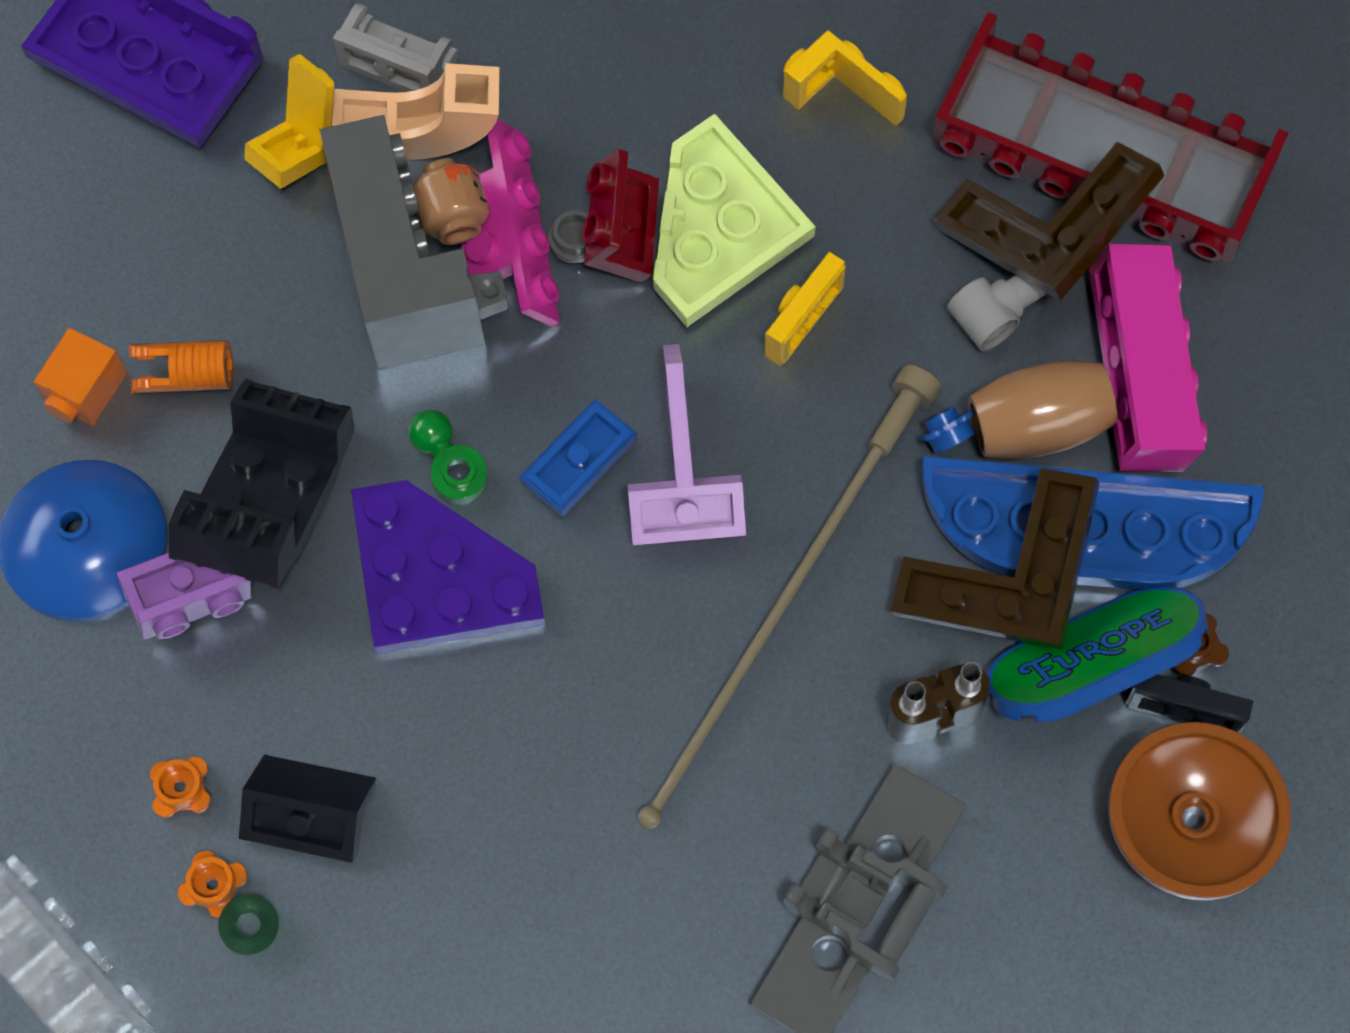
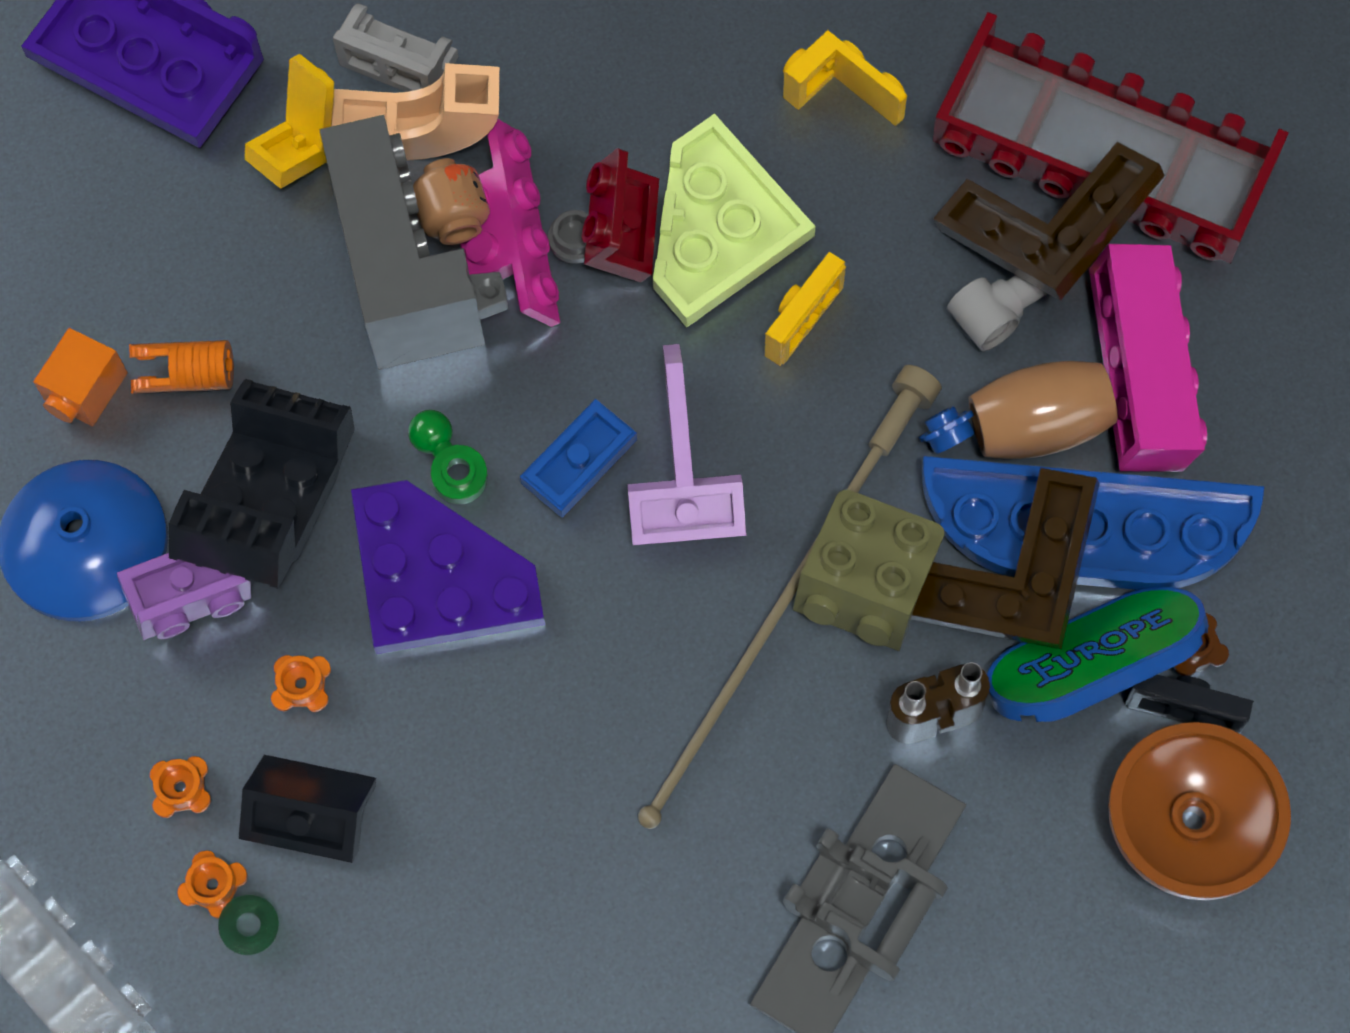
(289, 671): none -> orange plate
(868, 569): none -> olive bracket

